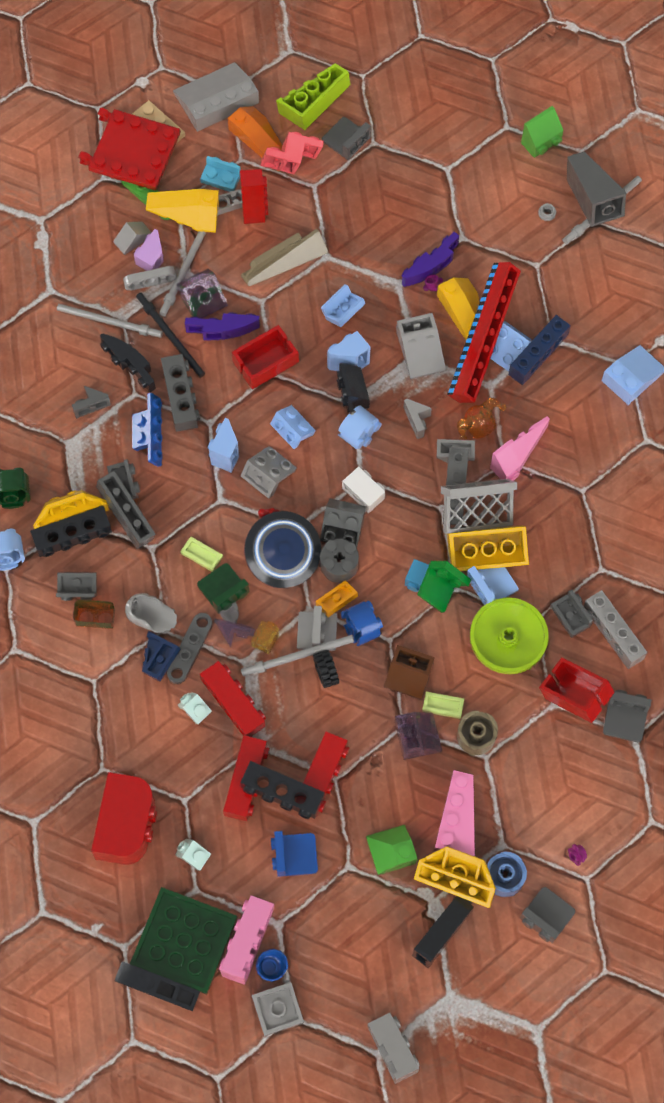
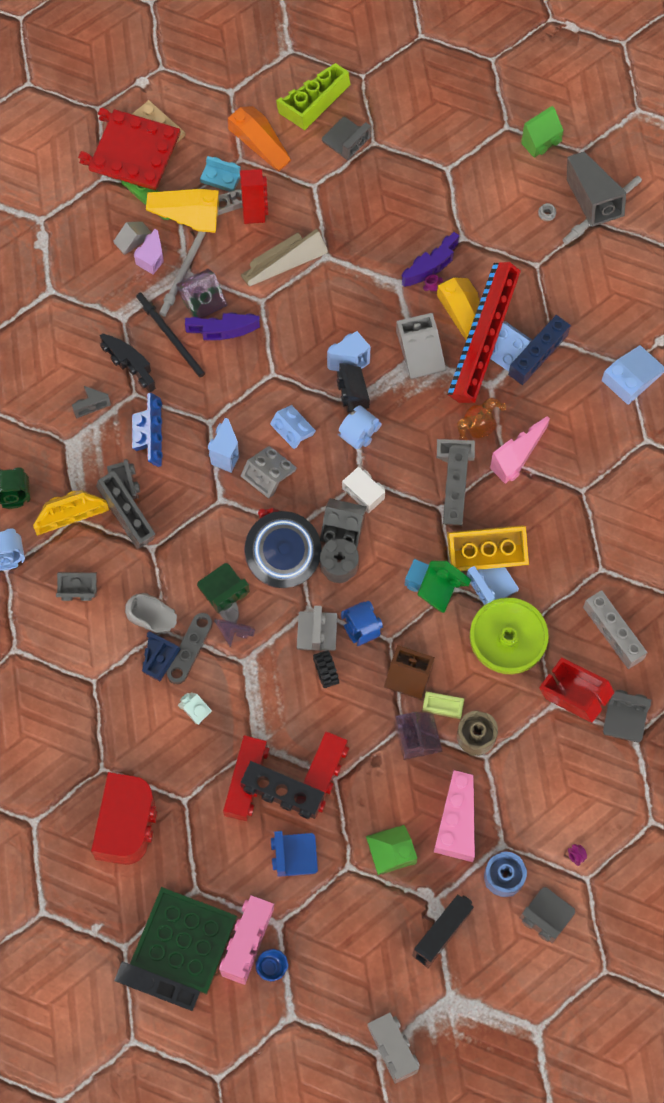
(74, 523): black brick -> none
(91, 606): clear orange piece -> none
(142, 329): light grey bar -> none
(149, 278): light grey beam -> none
(182, 419): dark grey brick -> none
(192, 853): light aqua bracket -> none
(201, 554): yellowish green tile -> none
(217, 96): light grey slope -> none
(232, 699): red brick -> none
(261, 666): light grey bar -> none
(265, 357): red piece -> none
(265, 636): clear yellow brick -> none
(277, 1009): light grey plate -> none
(292, 151): coral bracket -> none
(337, 598): light orange plate -> none
(342, 306): light blue bracket -> none
(416, 414): light grey slope -> none
(457, 874): yellow wedge -> none
(473, 490): light grey fence -> none
(572, 613): dark grey bracket -> none

